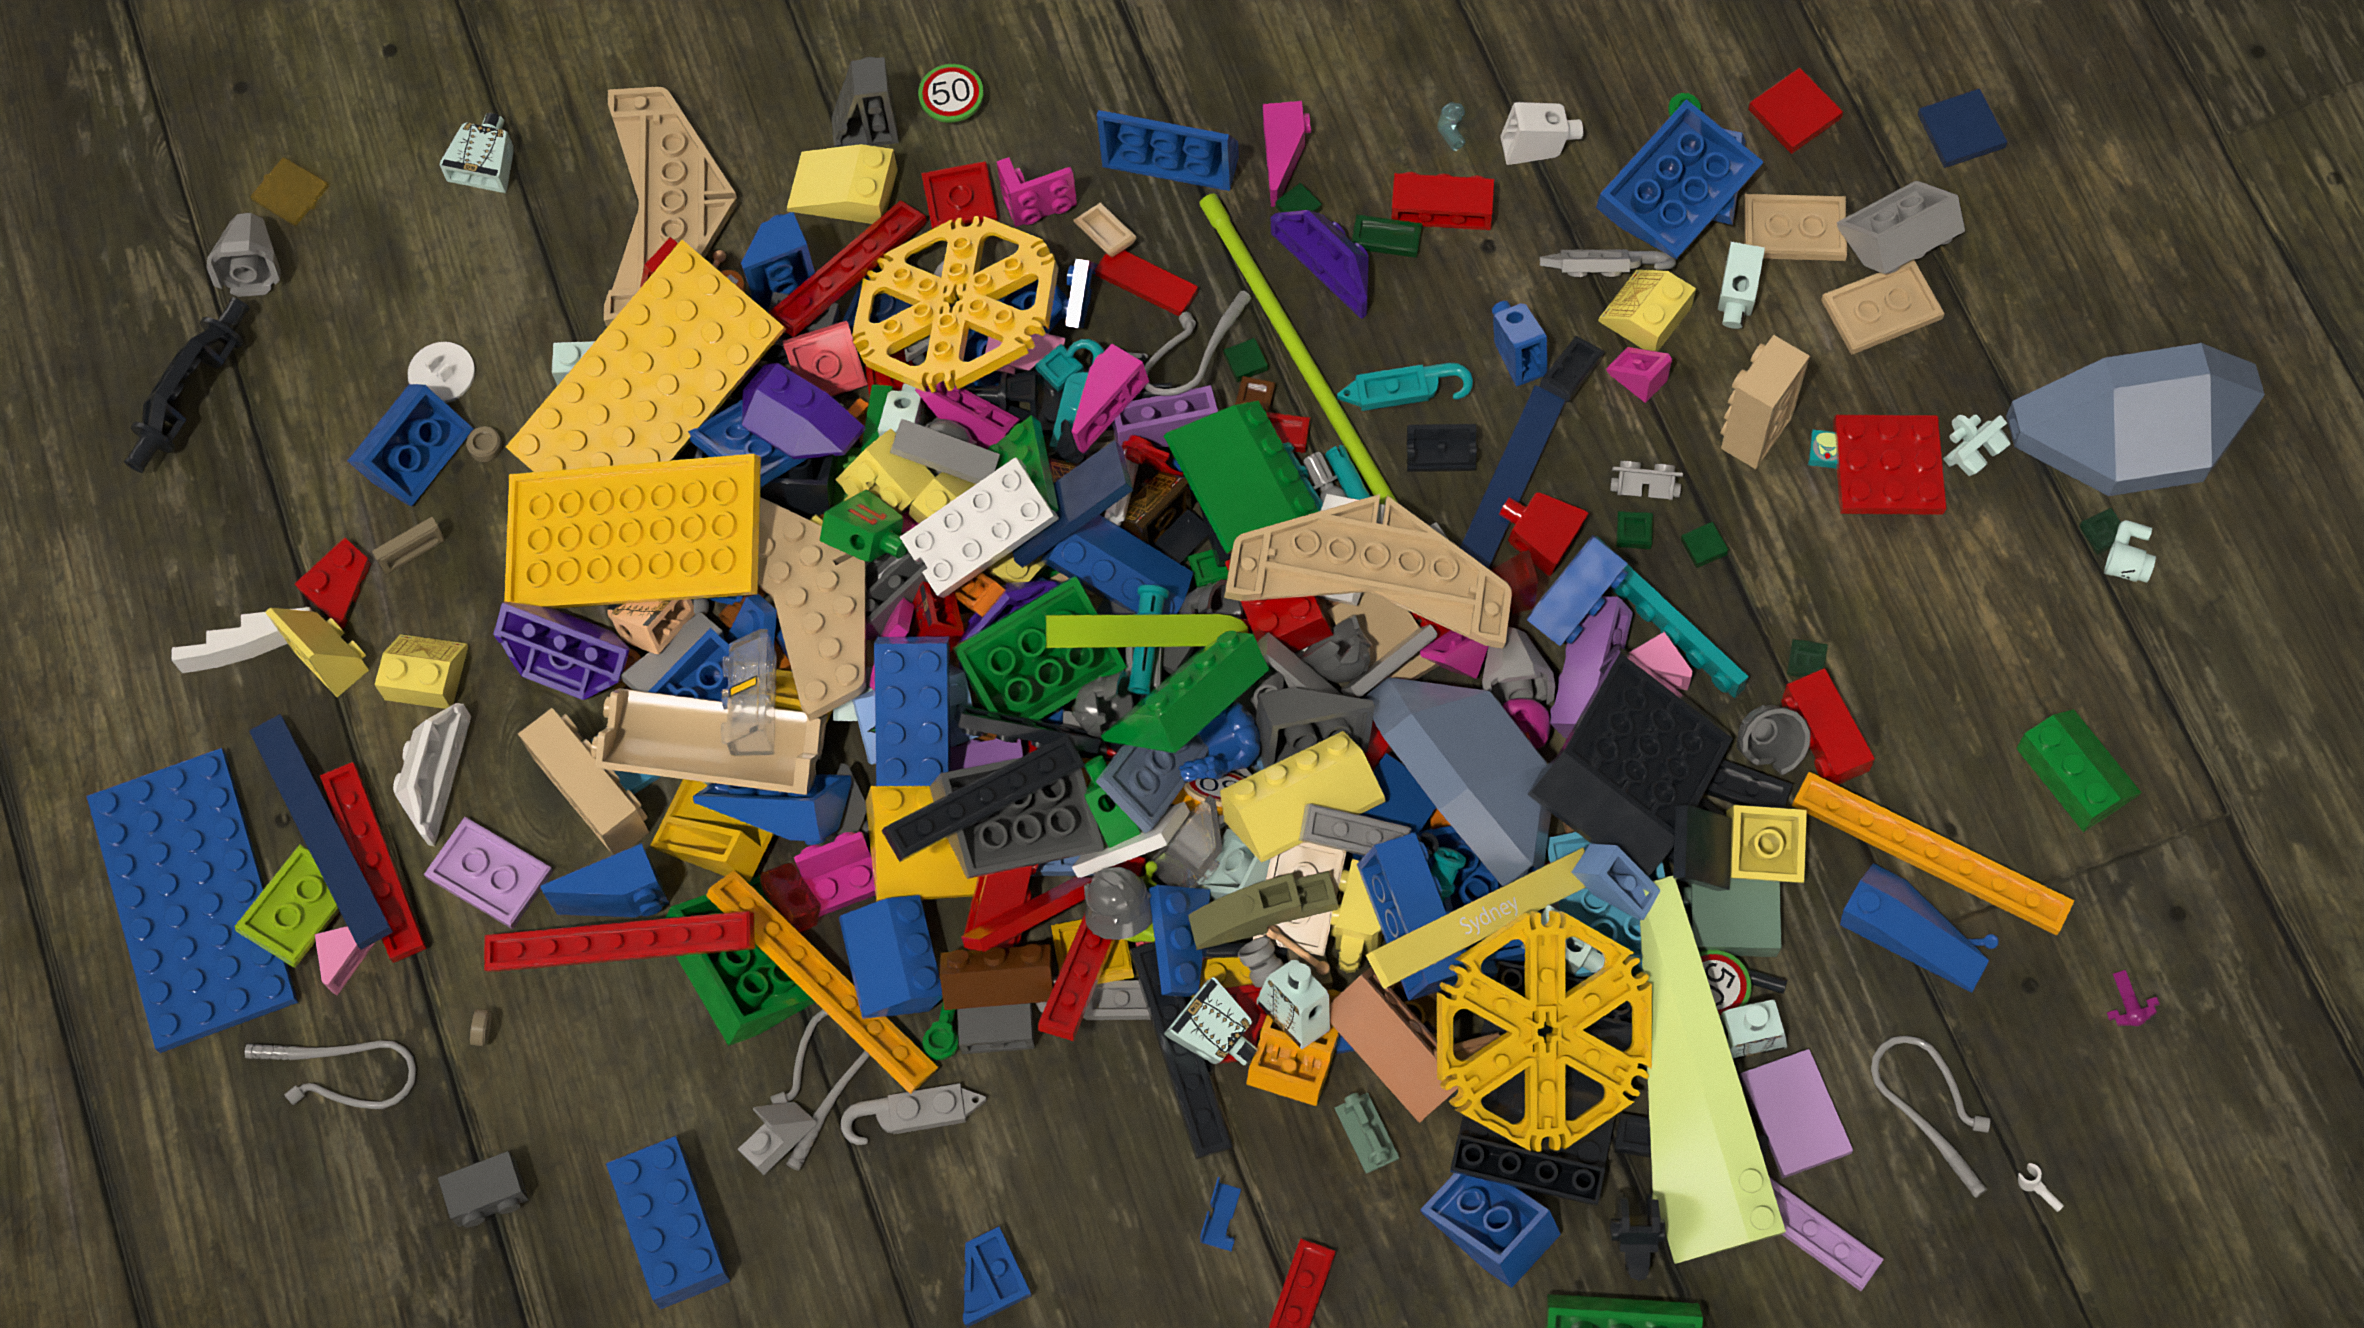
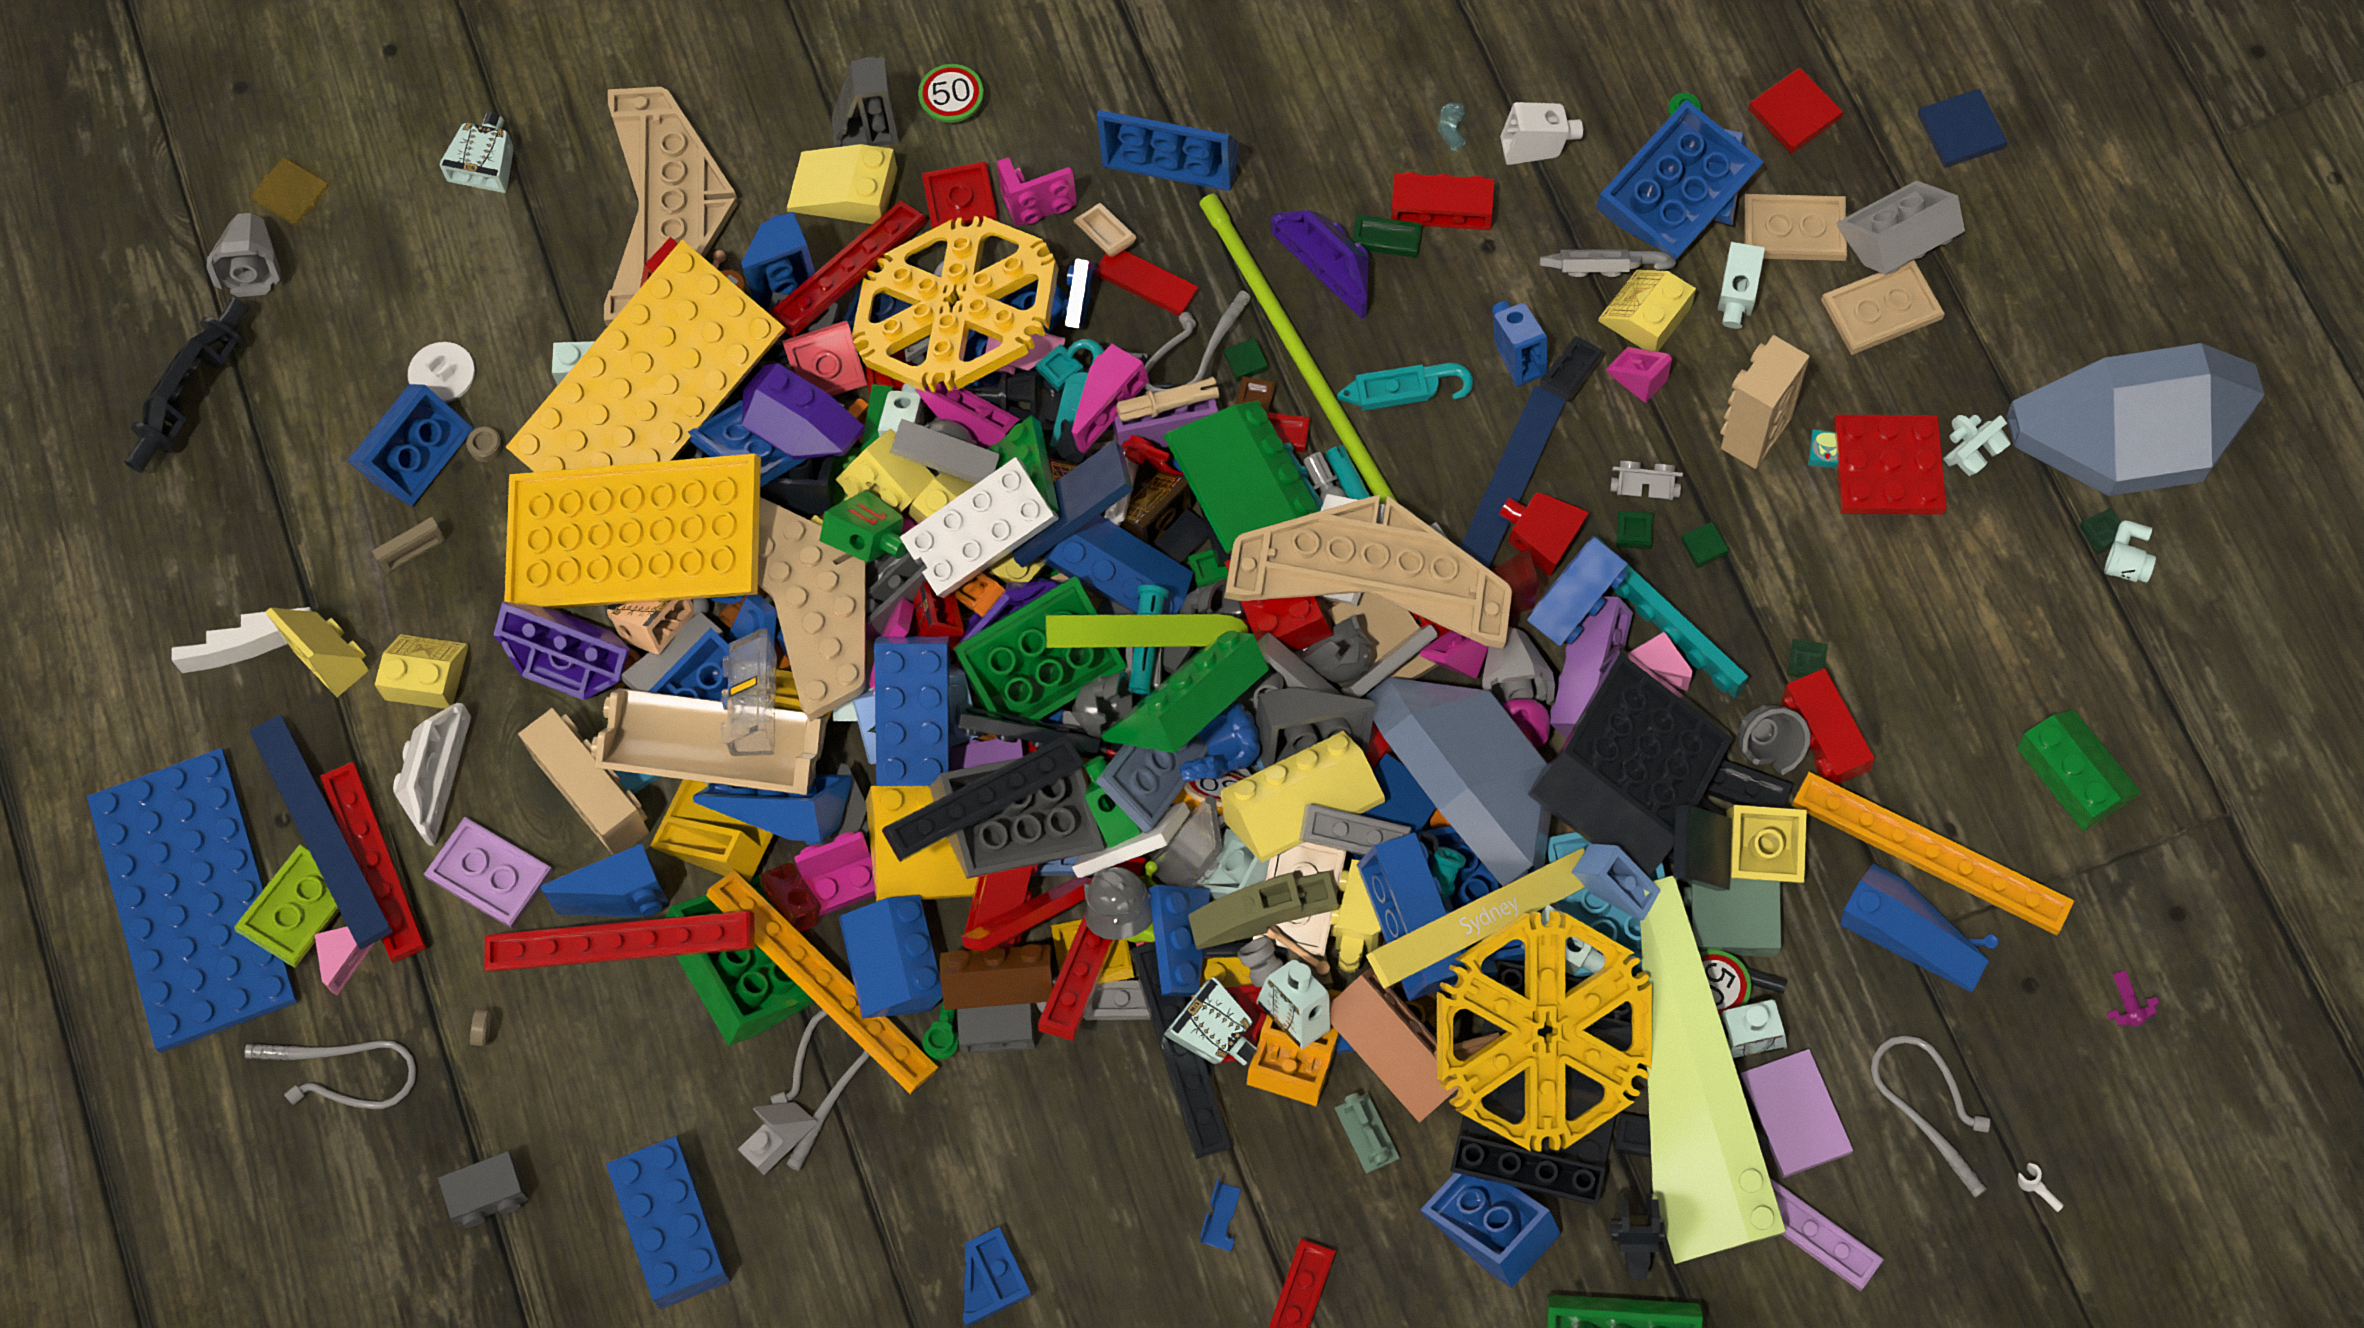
(335, 581): red wing -> none
(914, 1111): light grey plate -> none
(1167, 399): none -> tan axle
(1284, 142): dark pink slope -> none
(1297, 200): dark green tile -> none
(1441, 447): black hinge -> none

